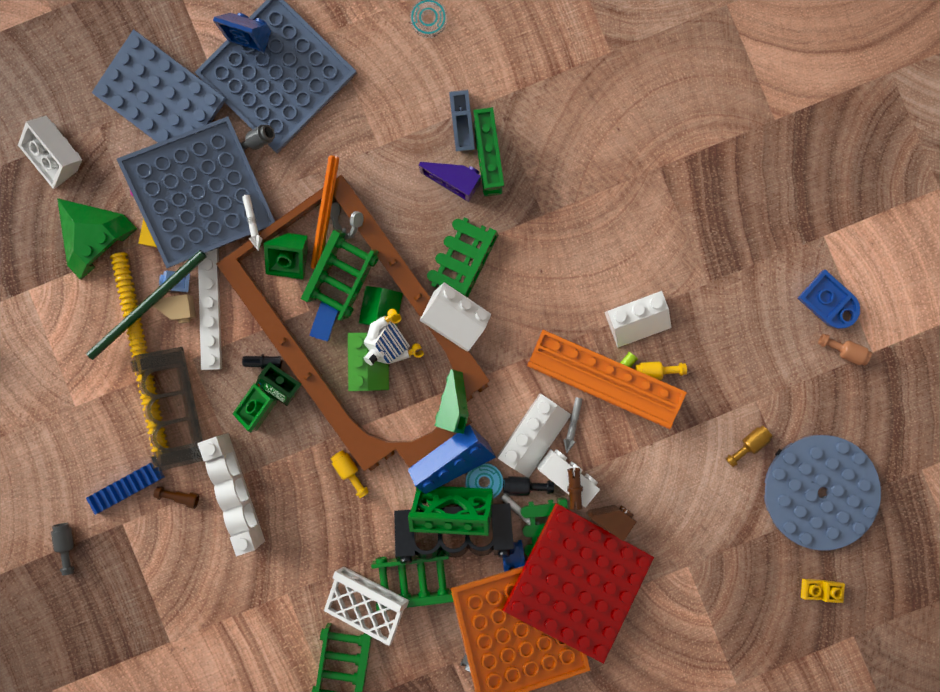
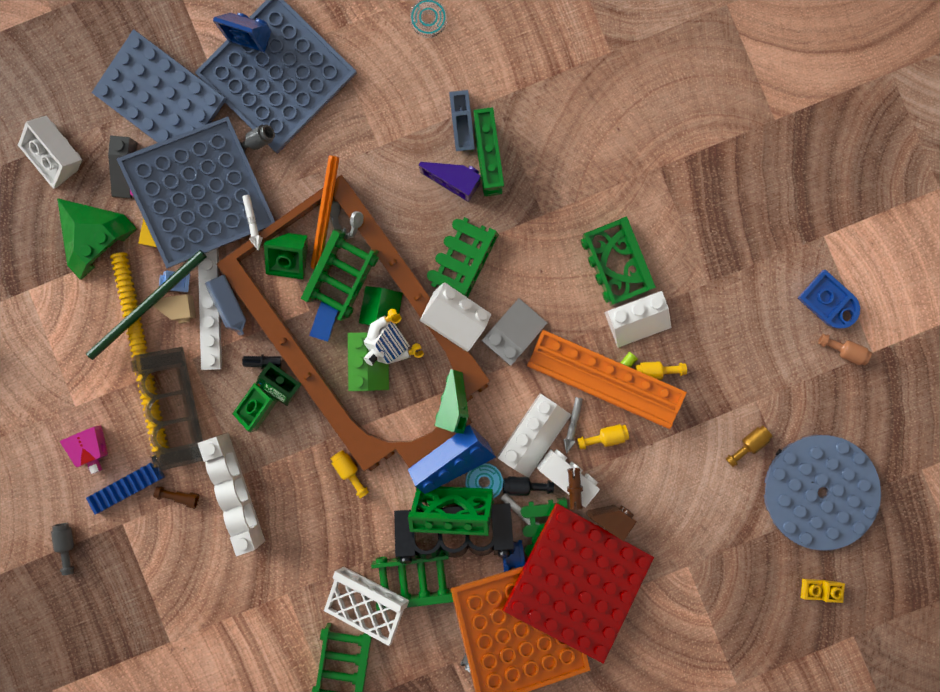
(86, 448): none -> dark pink torso
(119, 147): none -> dark grey slope
(226, 304): none -> sand blue piece
(514, 332): none -> light grey slope
(608, 437): none -> yellow piece
(626, 236): none -> green fence

